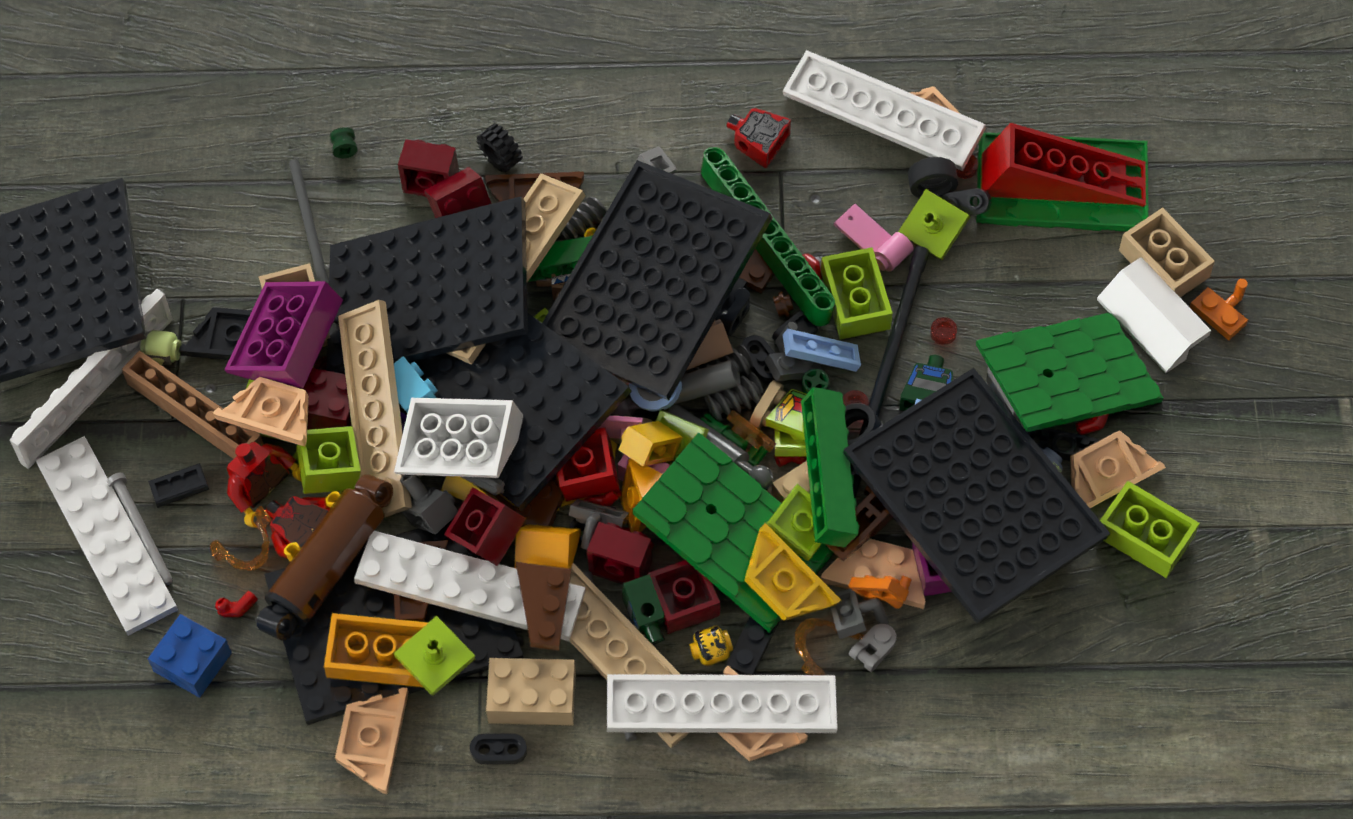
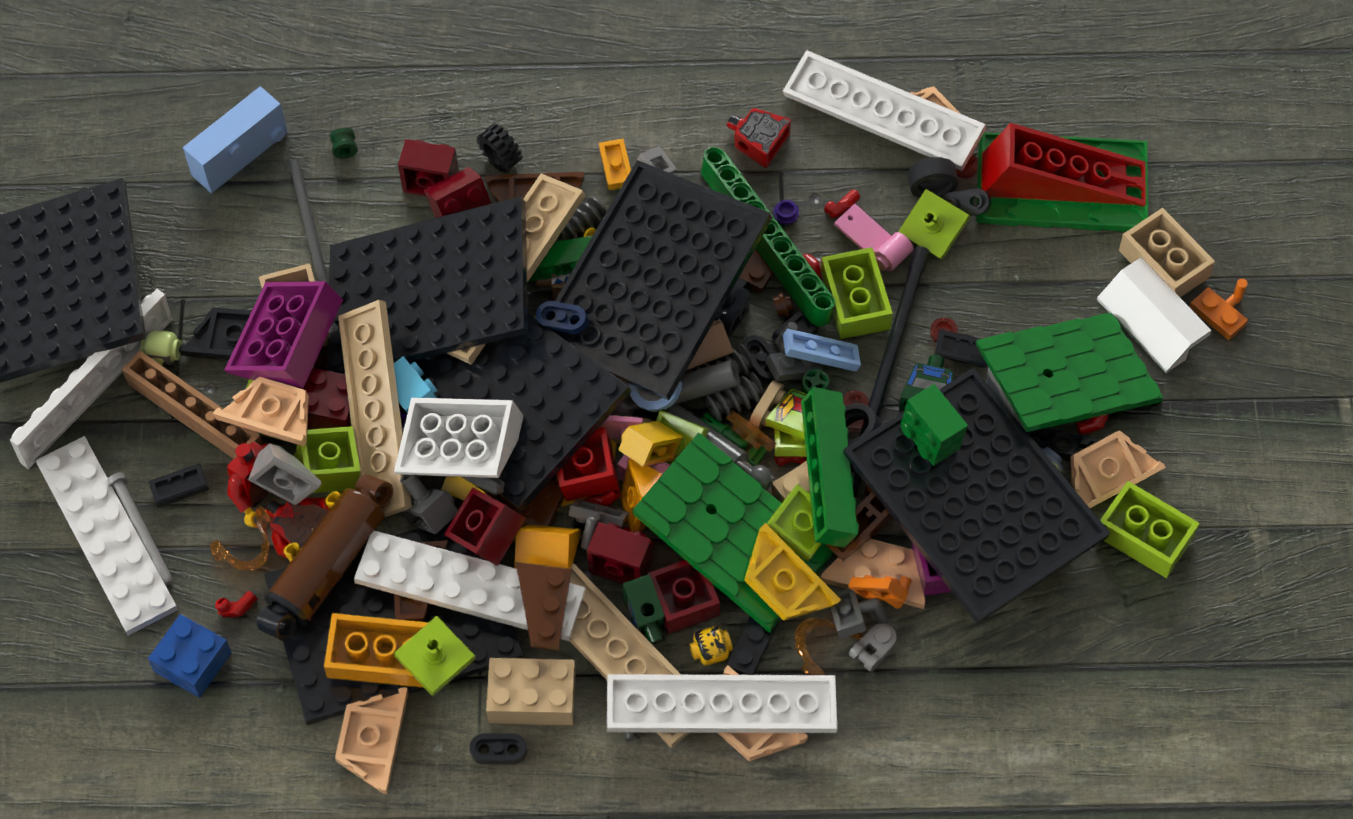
(235, 139): none -> light blue brick
(283, 474): none -> light grey slope
(564, 314): none -> dark blue plate
(614, 162): none -> light orange plate
(786, 212): none -> dark purple plate
(837, 209): none -> red arm
(933, 425): none -> green brick
(959, 348): none -> black plate

